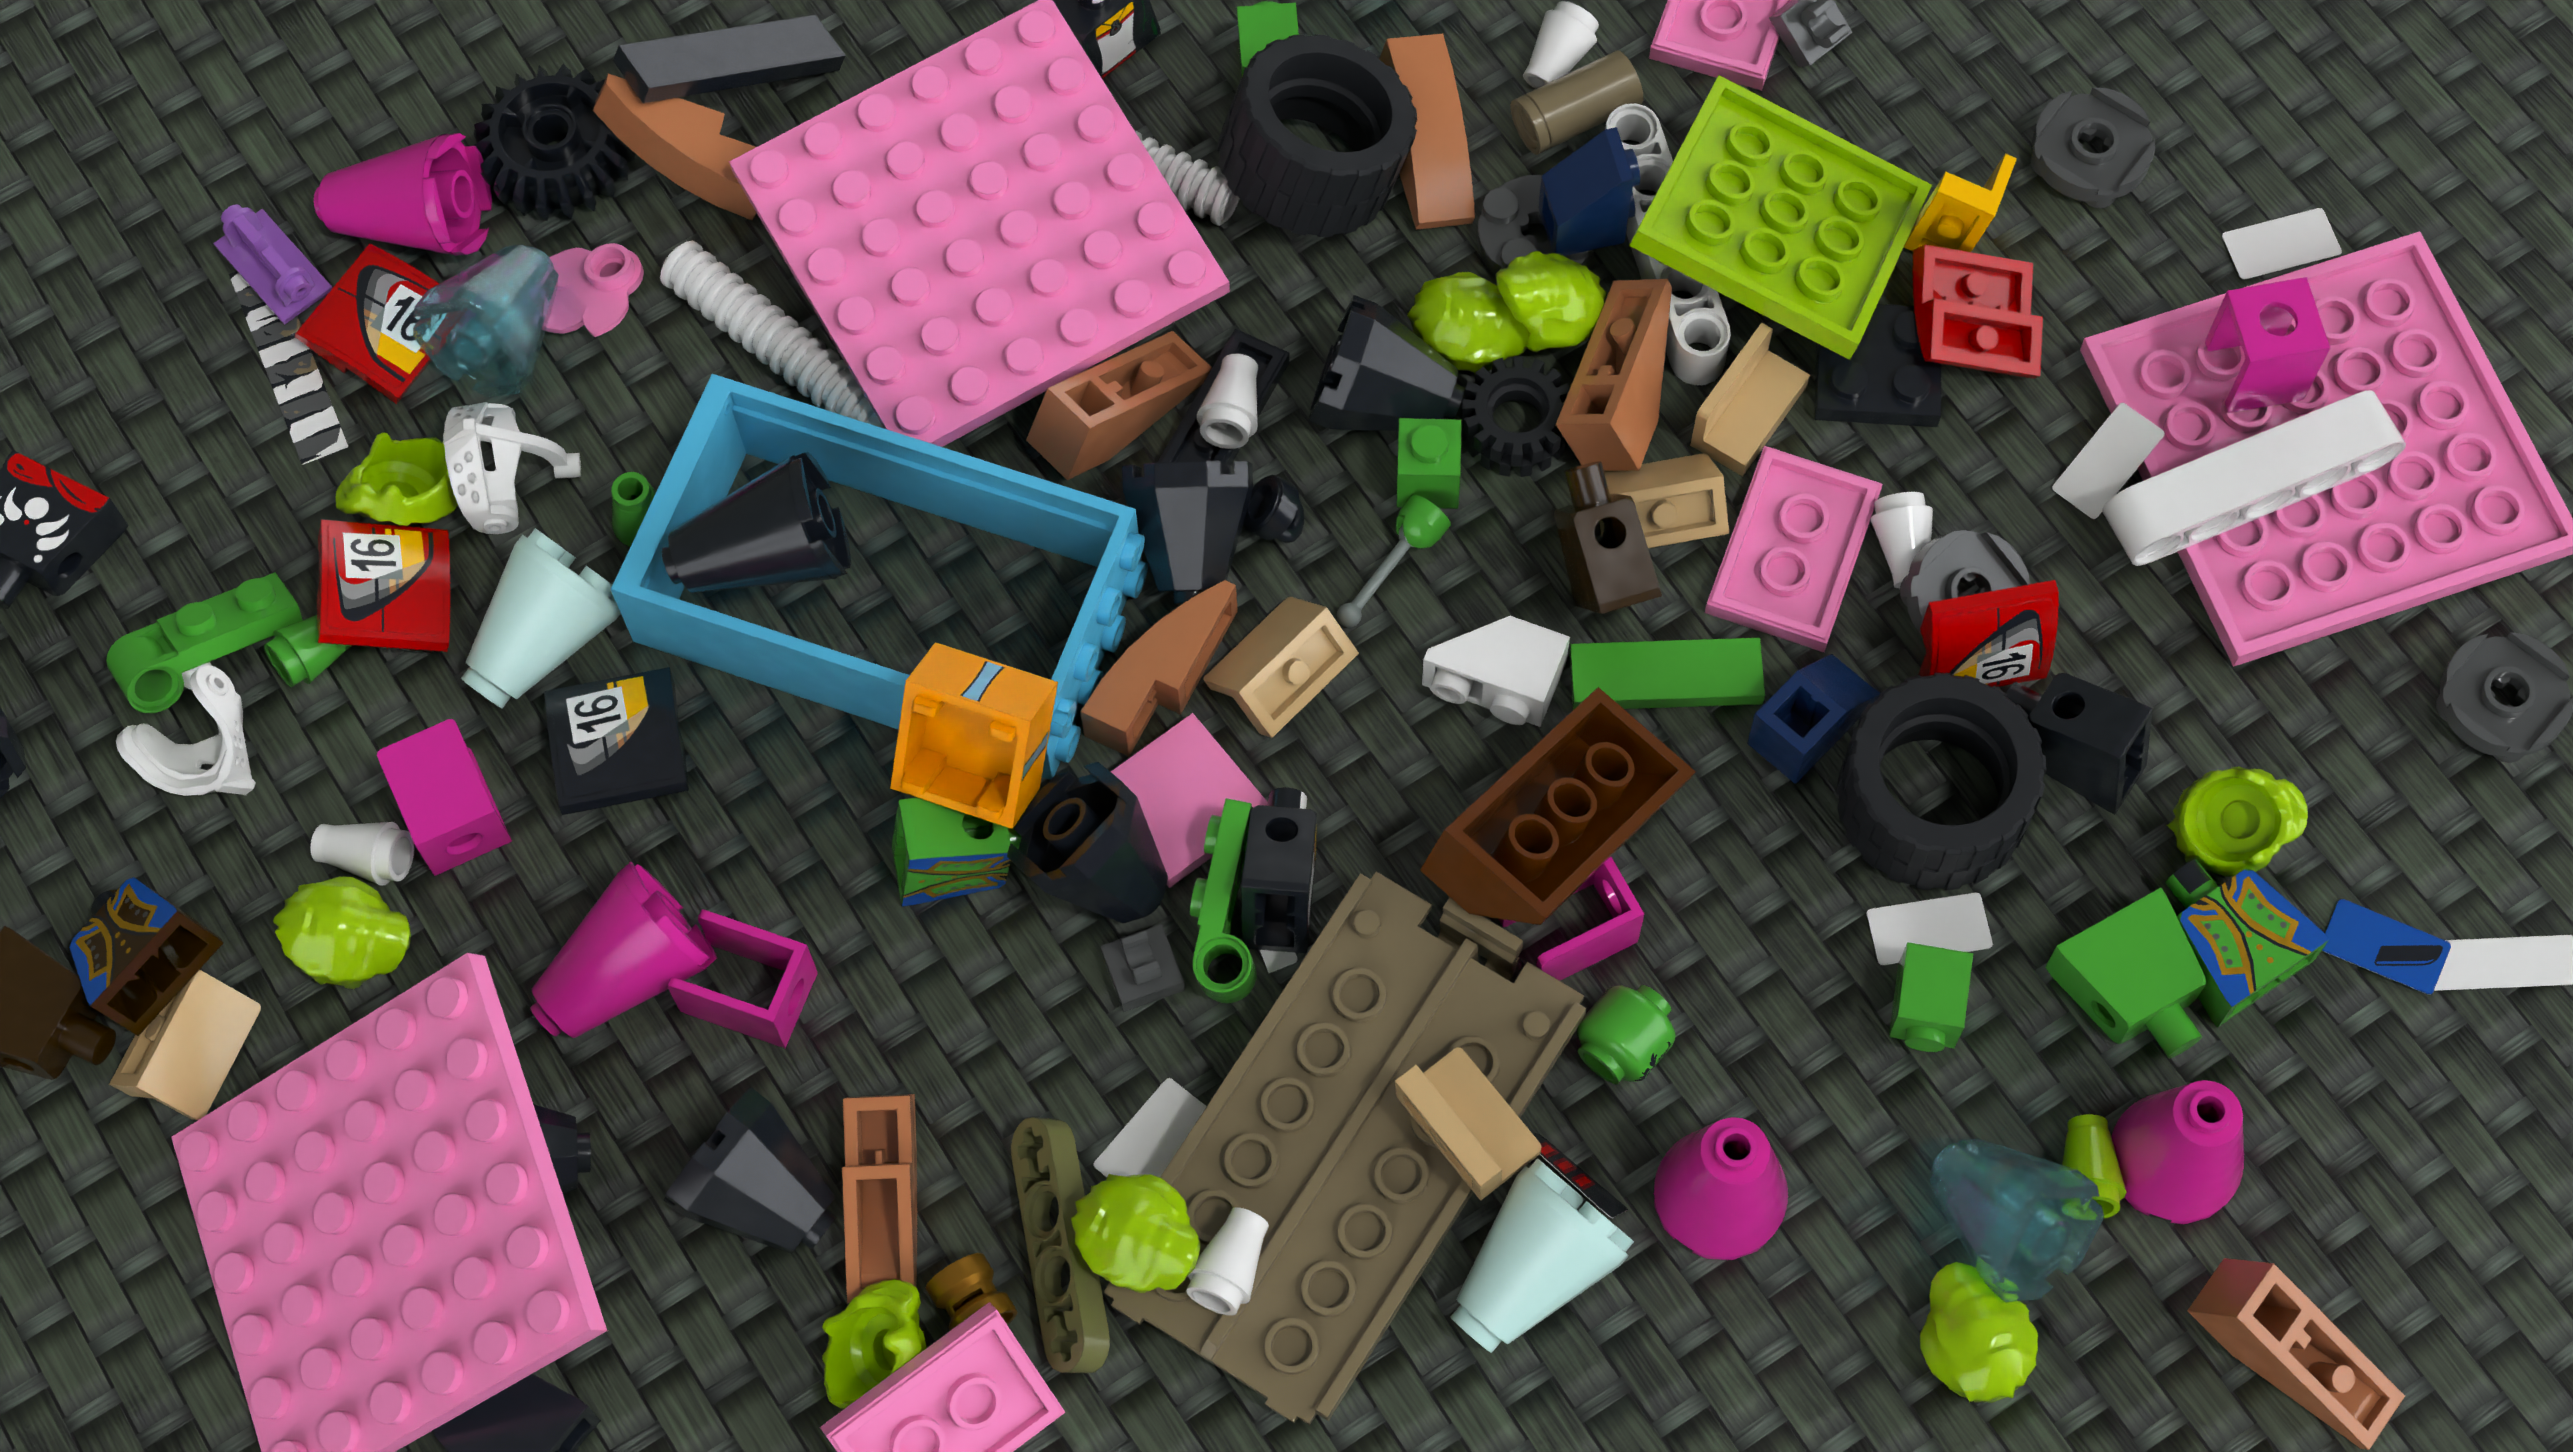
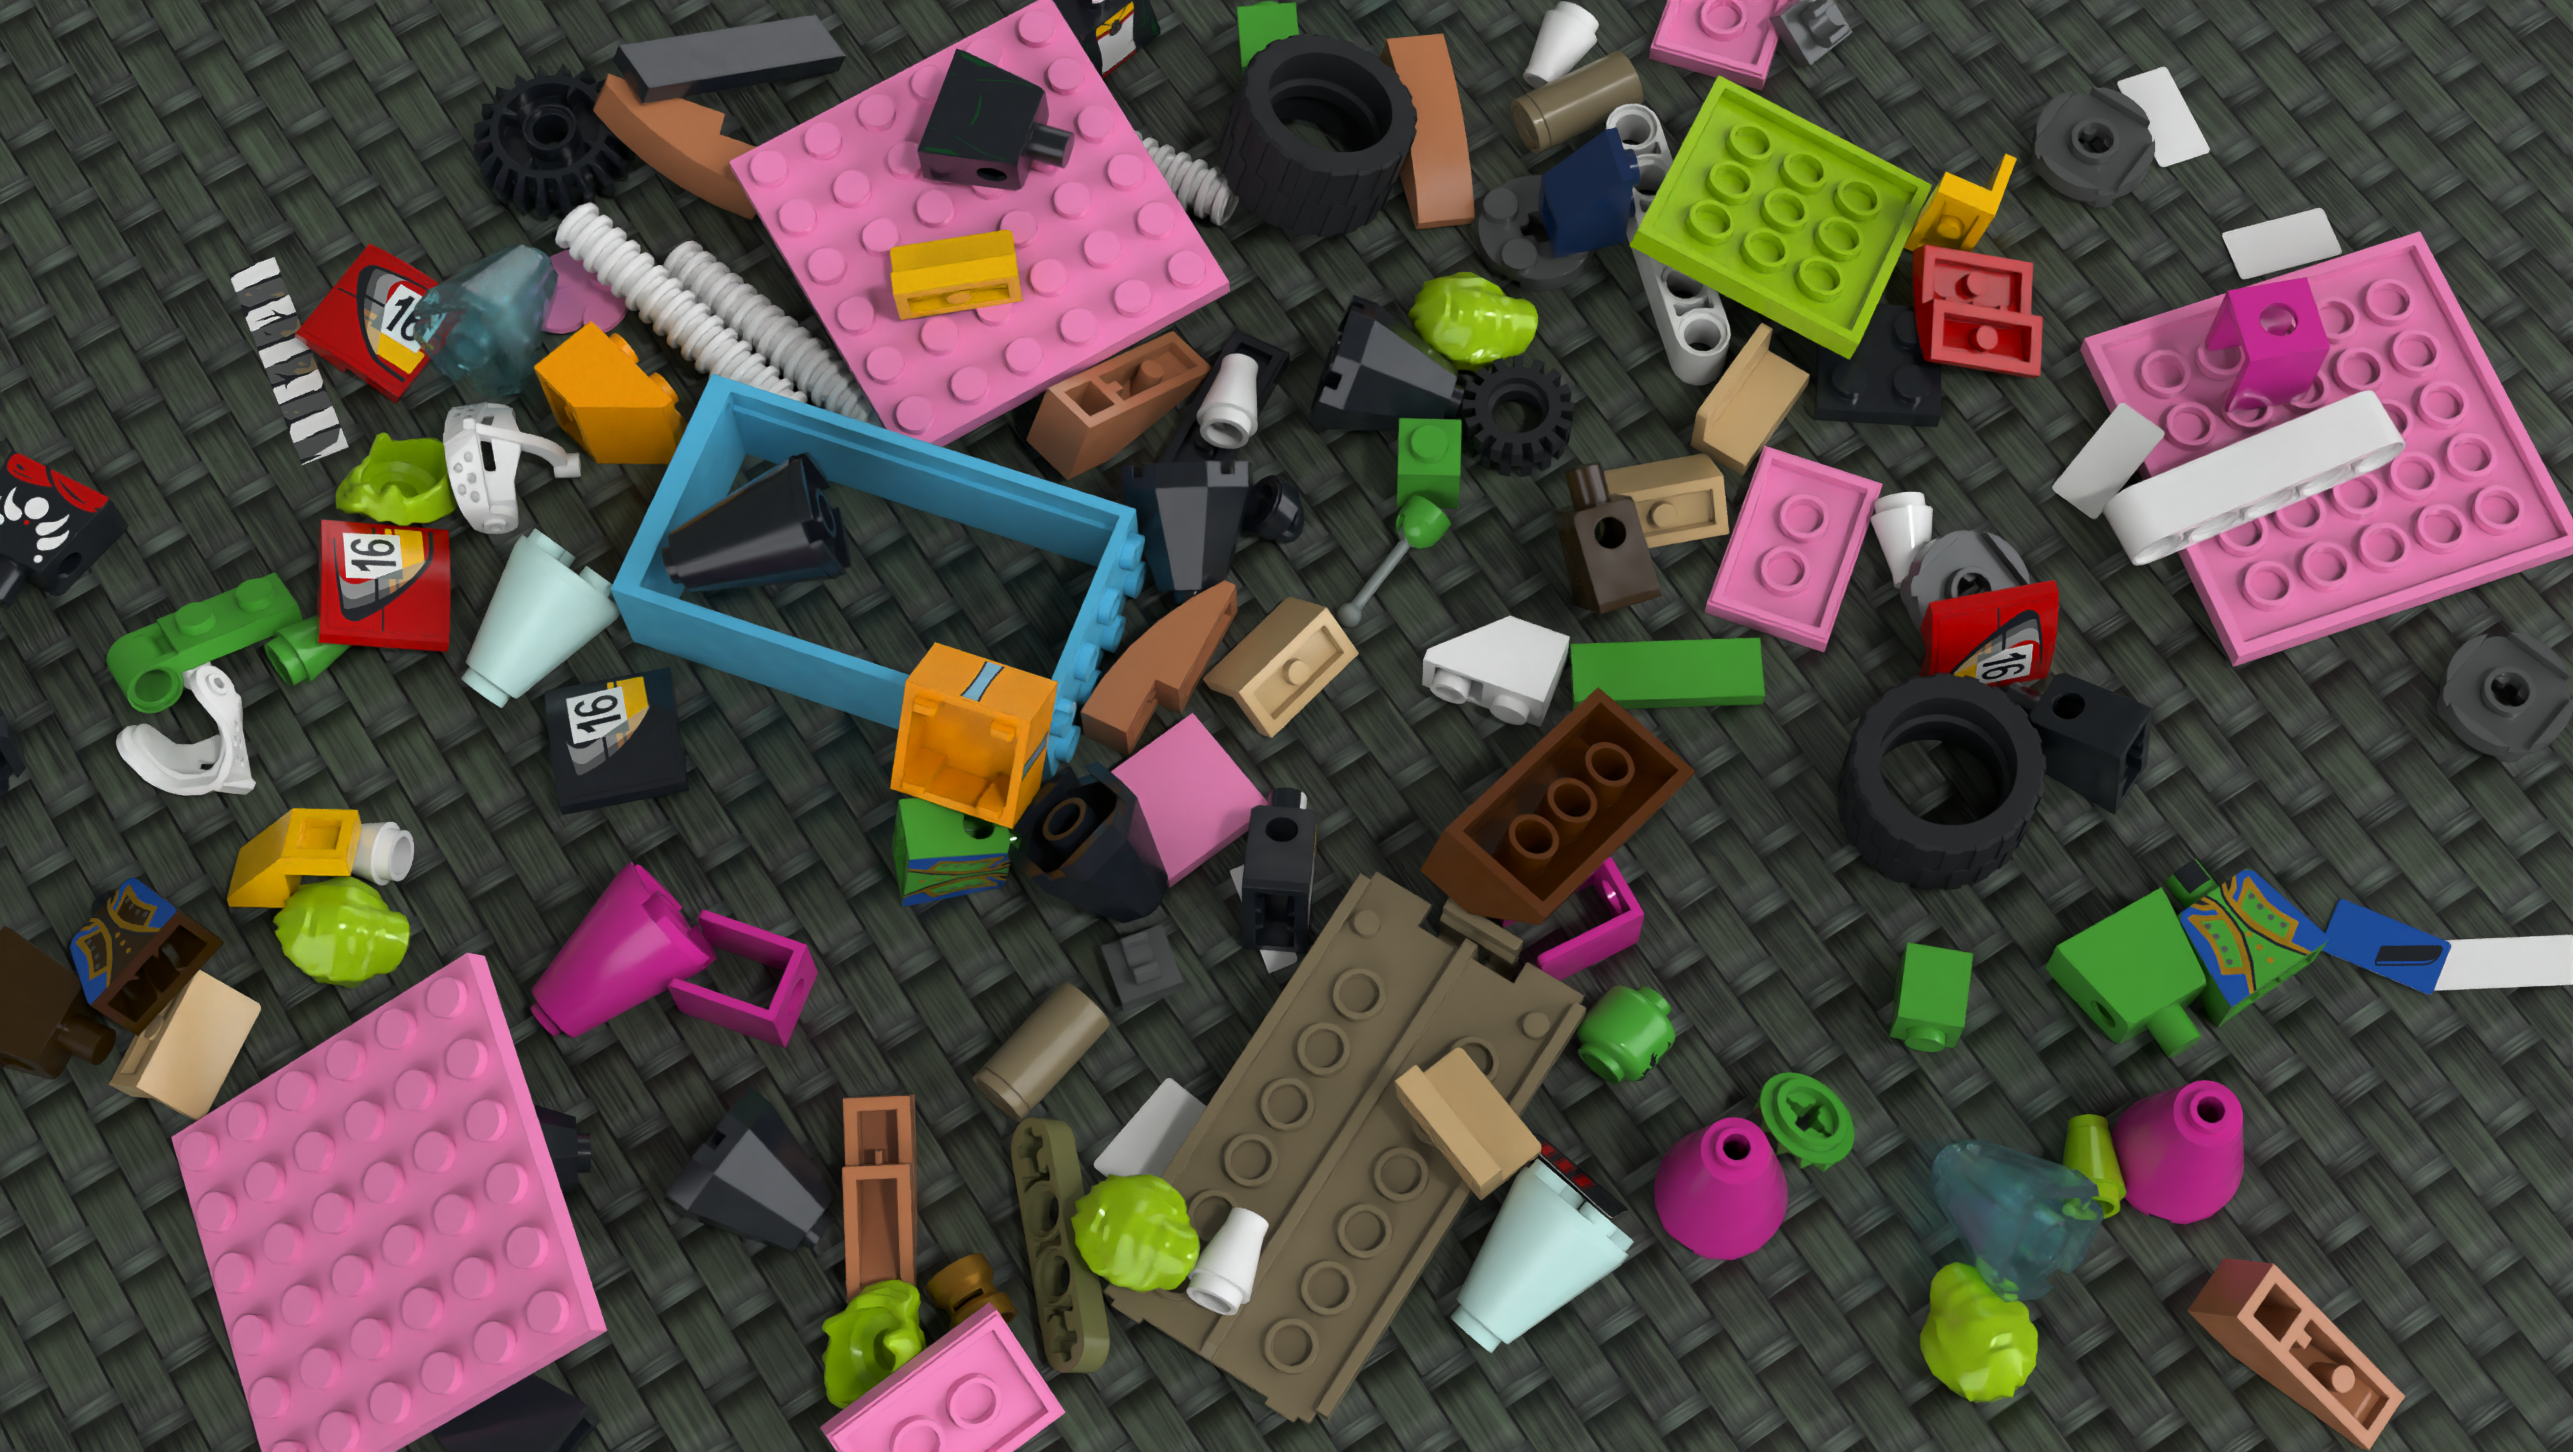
(270, 262): medium lavender hinge -> none
(293, 846): none -> yellow slope
(411, 197): dark pink cone -> none
(443, 797): dark pink piece -> none
(610, 401): none -> light orange slope
(630, 503): bright green cone -> none
(664, 302): none -> white piece
(955, 274): none -> yellow panel
(989, 128): none -> black torso
(1041, 1051): none -> dark tan pin
(1216, 901): bright green plate -> none
(1552, 298): lime hair -> none
(1620, 378): nougat slope -> none
(1809, 715): dark blue slope -> none
(1829, 1128): none -> bright green gear
(1943, 922): white sticker -> none
(2170, 119): none -> white sticker
(2237, 819): lime hair -> none

